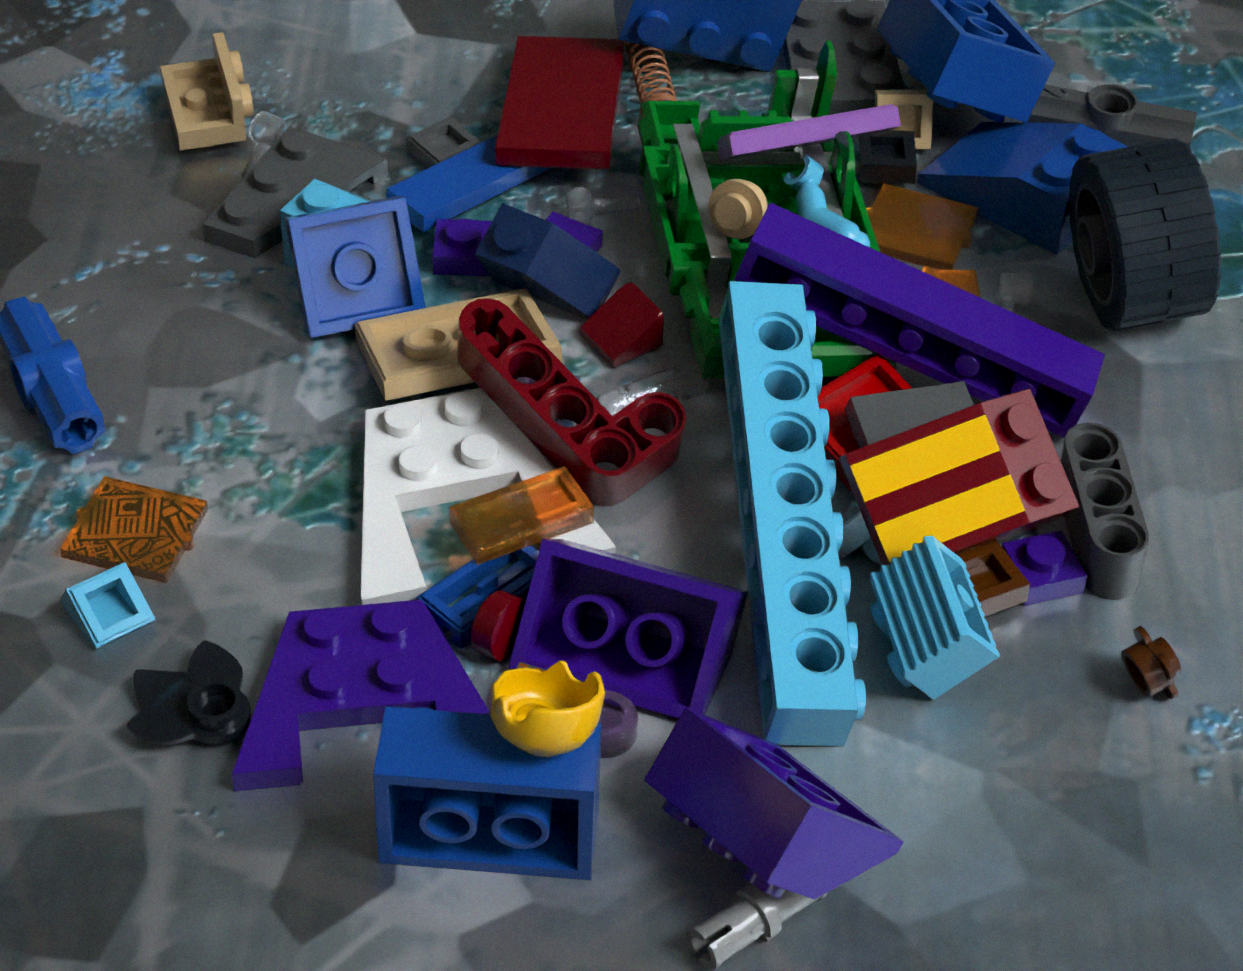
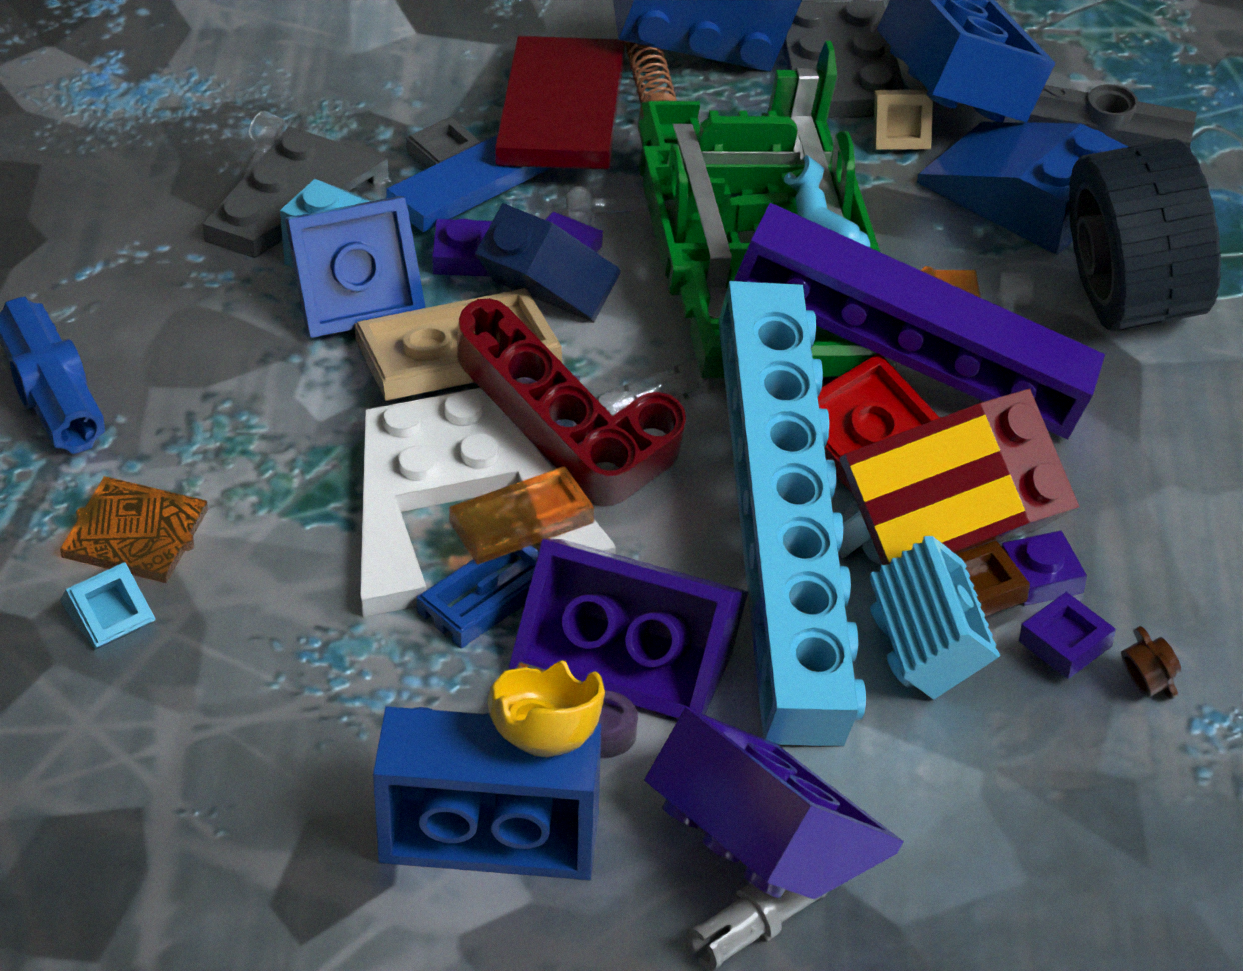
(192, 704): black plate -> none
(208, 98): tan bracket -> none
(342, 672): dark purple wing -> none
(497, 625): dark red tile -> none
(625, 326): dark red slope -> none
(737, 208): tan plate -> none
(807, 132): medium lavender tile -> none
(887, 157): black plate -> none
(893, 412): dark grey tile -> none
(921, 227): clear orange piece -> none
(1067, 635): none -> dark purple plate
(1109, 524): dark grey beam -> none

